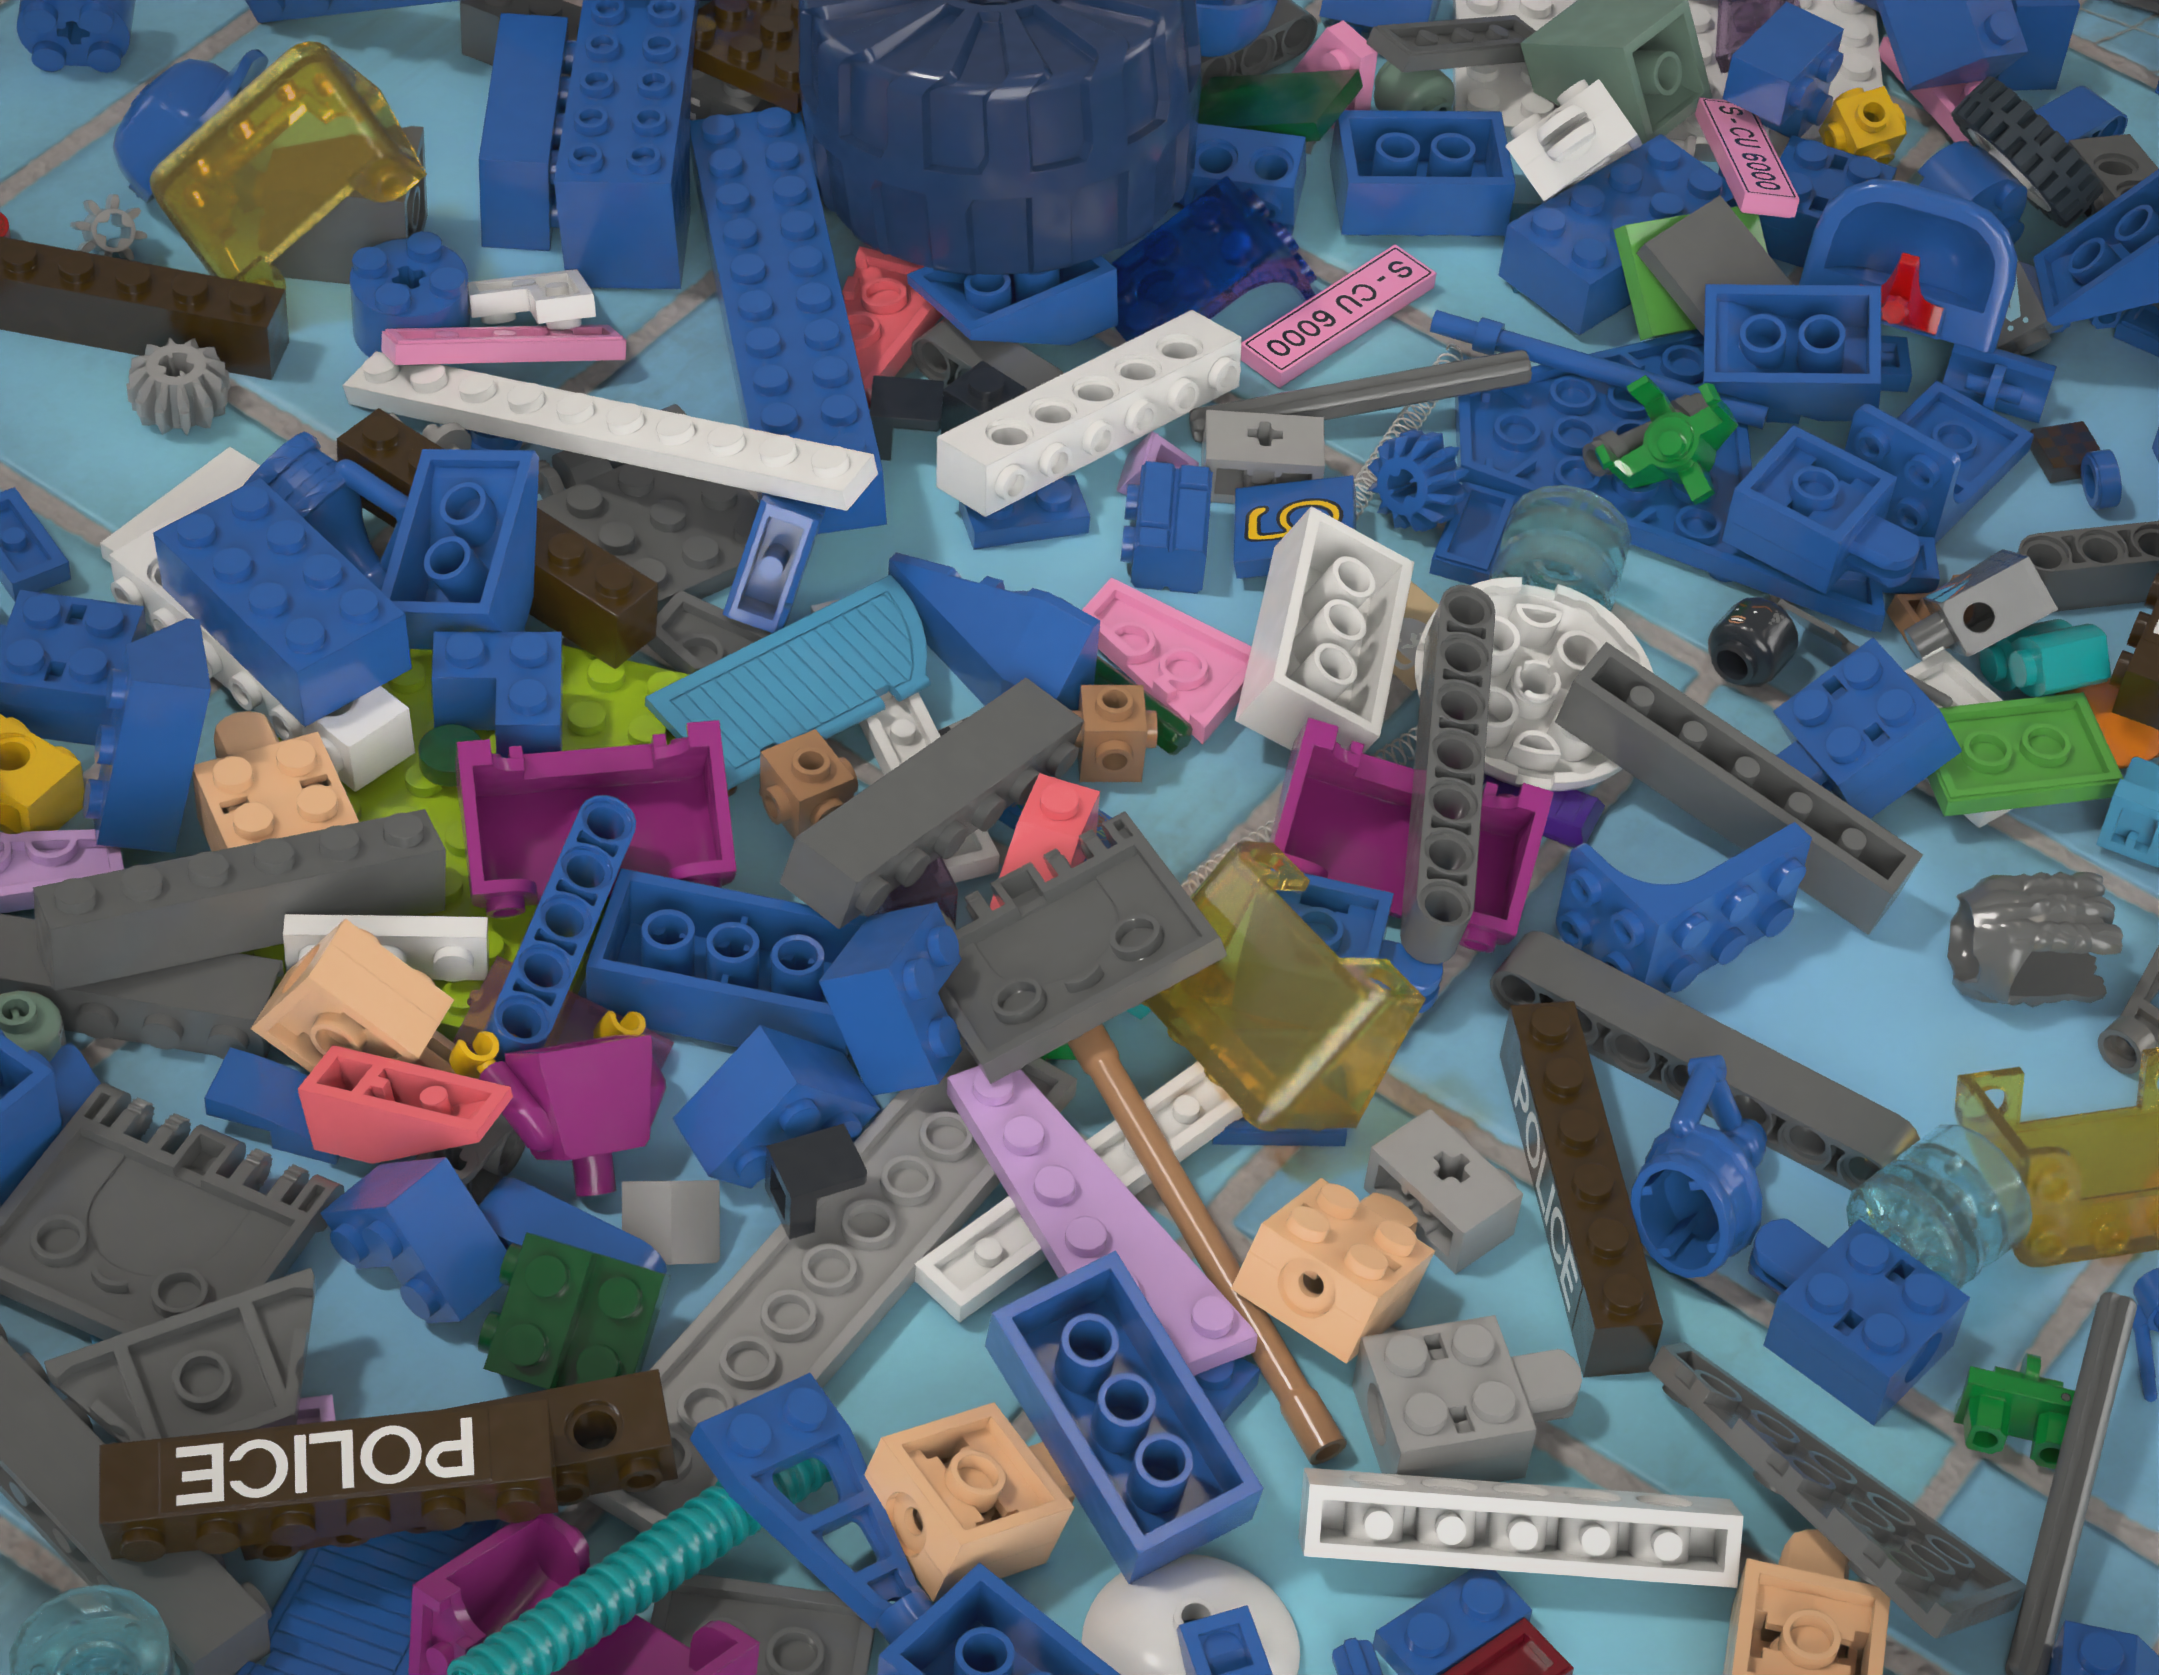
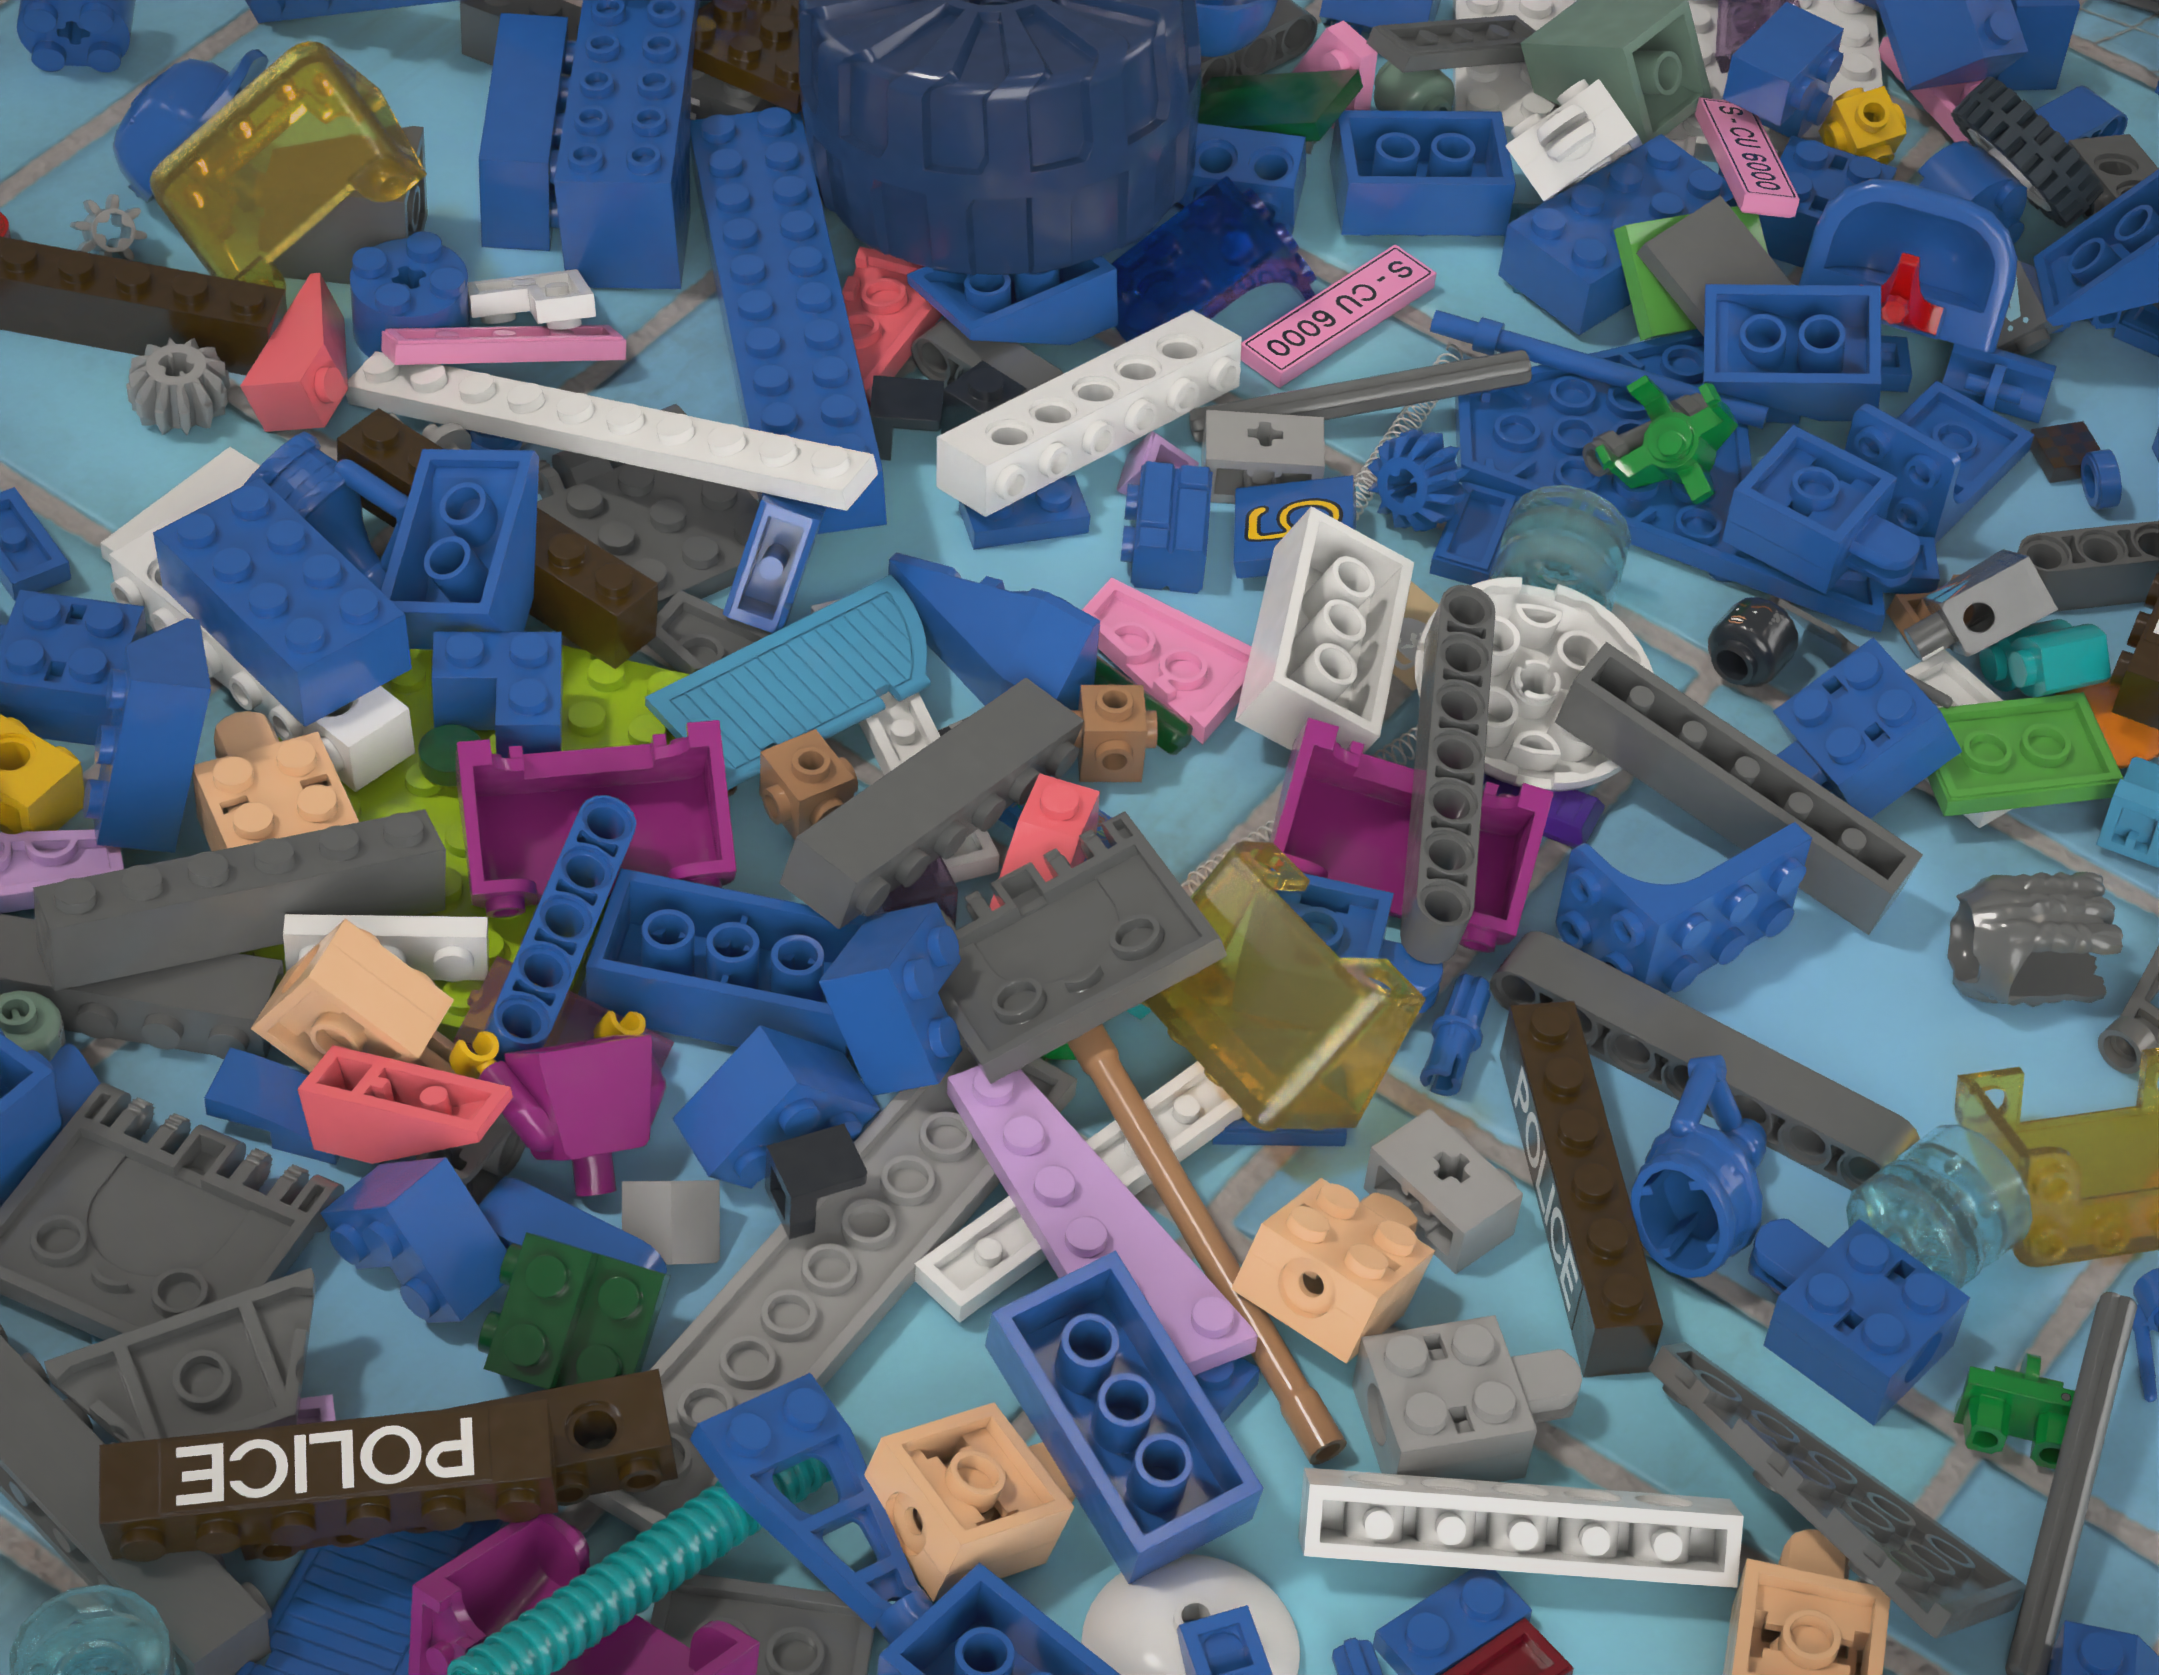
(302, 365): none -> coral slope
(1456, 1035): none -> blue axle

